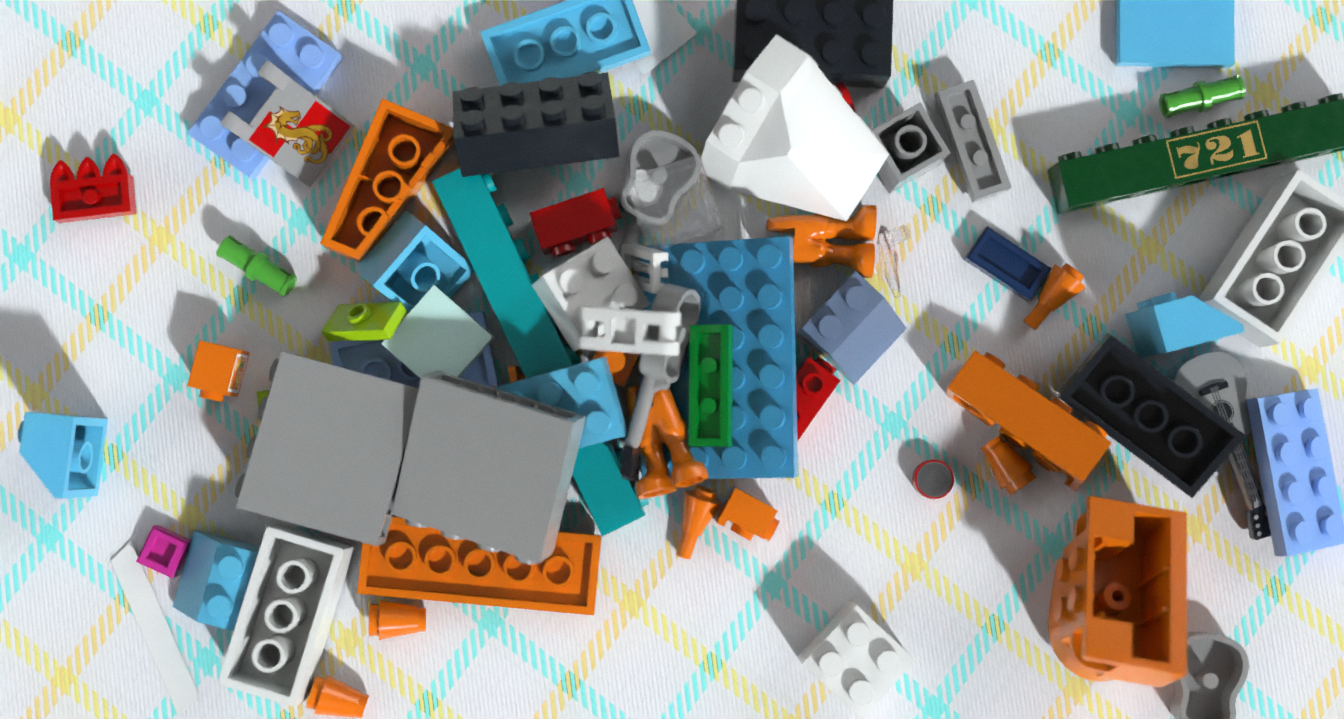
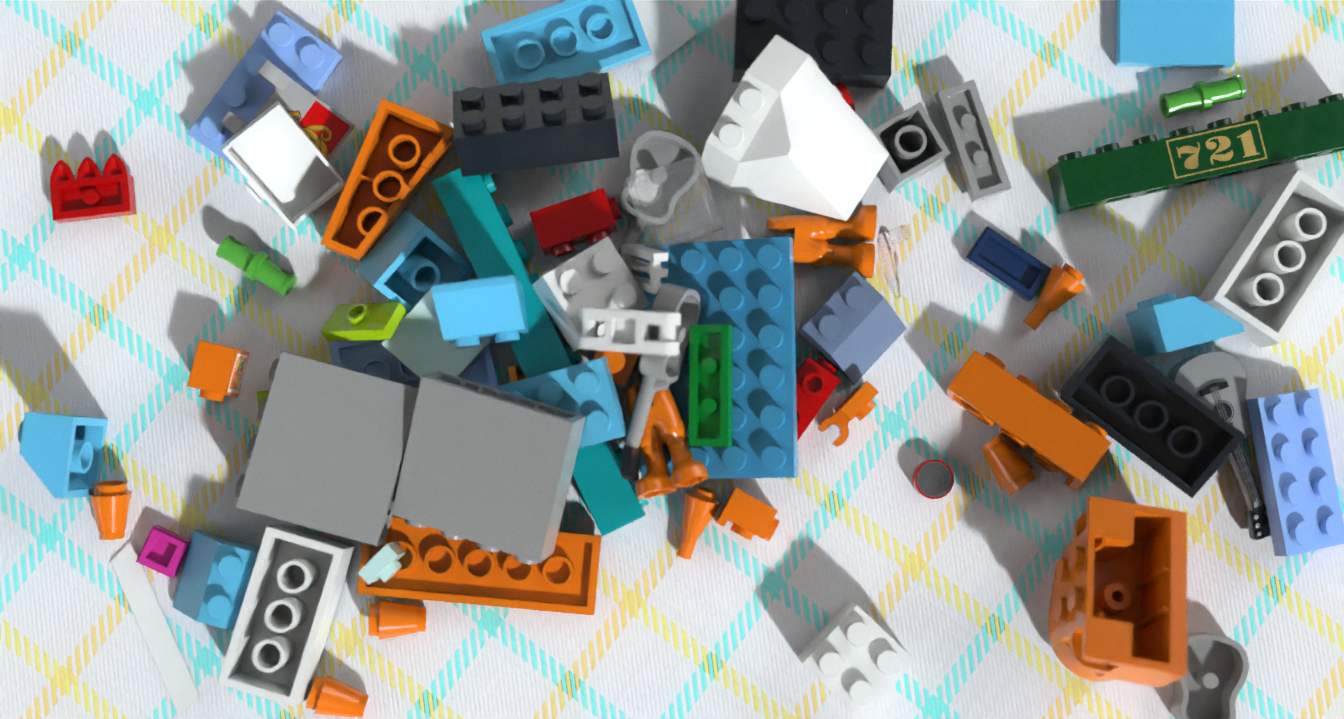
(111, 508): none -> orange cone
(283, 165): none -> white container
(383, 564): none -> light aqua plate
(481, 310): none -> medium azure slope
(856, 405): none -> orange plate

